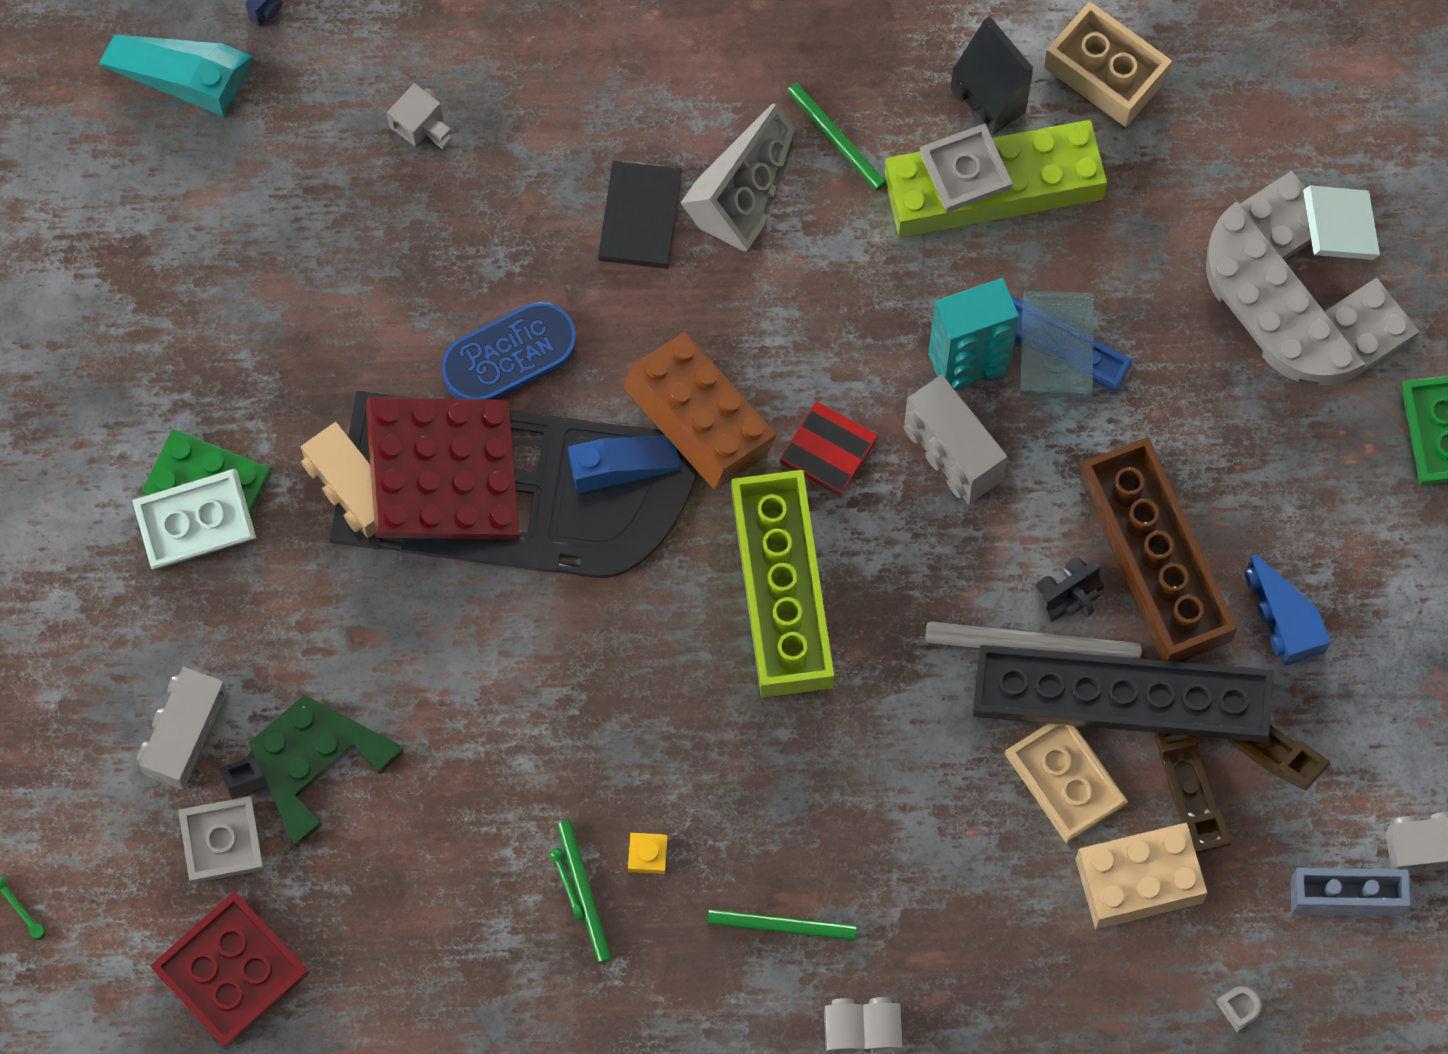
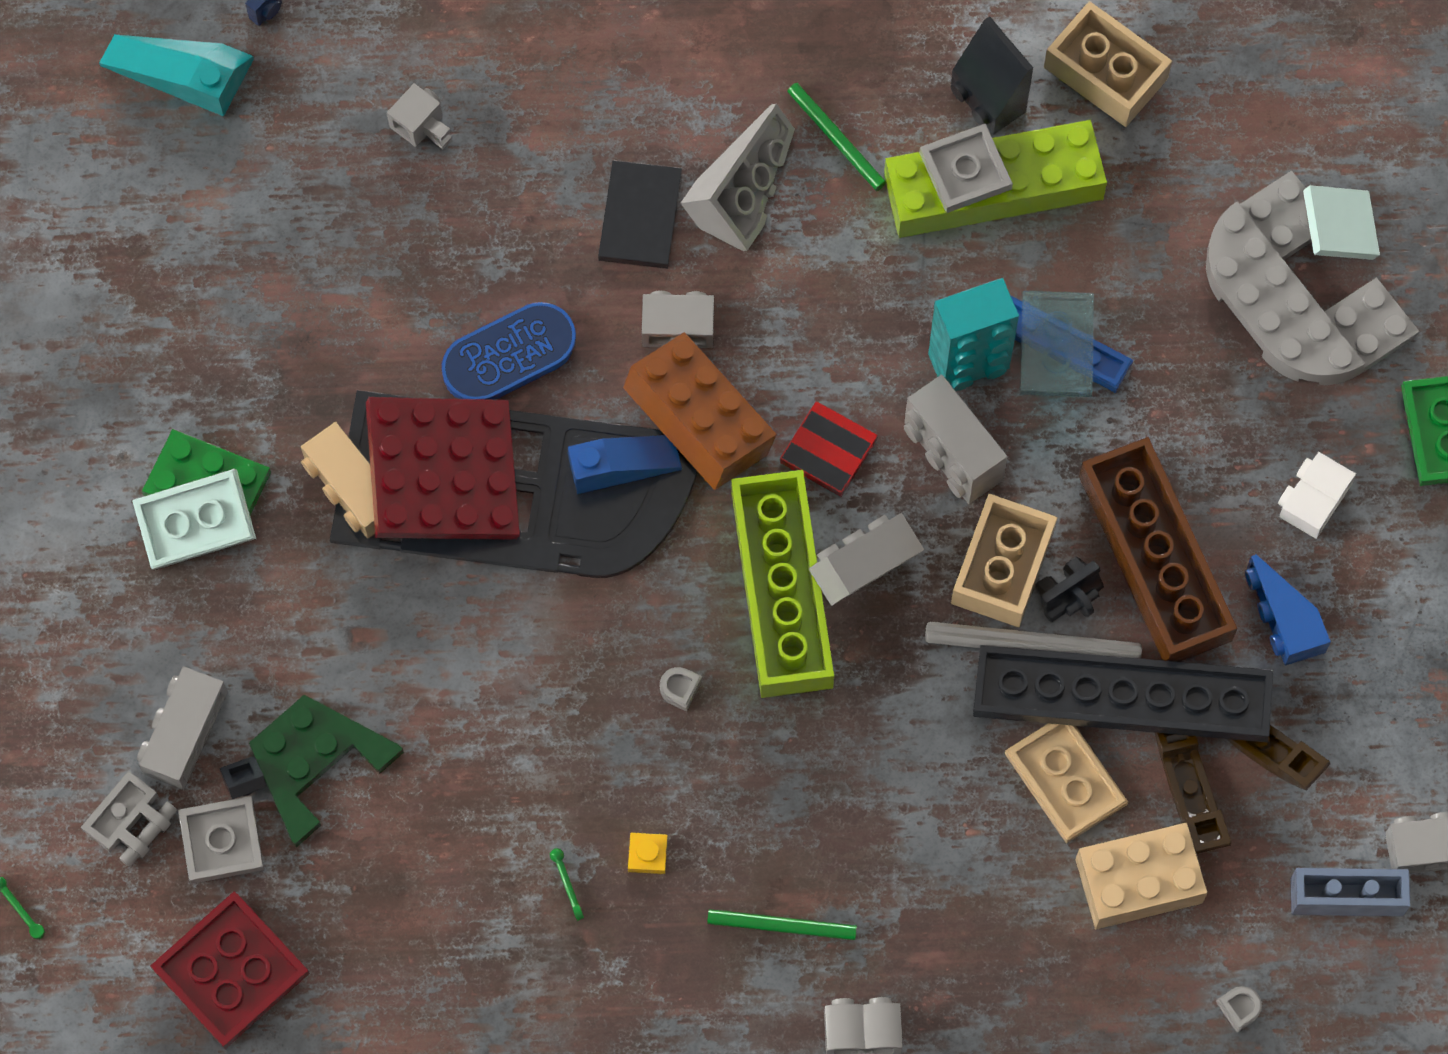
(121, 811): none -> light grey plate
(584, 892): green bar -> none
(671, 315): none -> light grey brick
(679, 686): none -> light grey tile
(865, 557): none -> light grey brick
(1003, 560): none -> tan brick
(1316, 494): none -> white brick

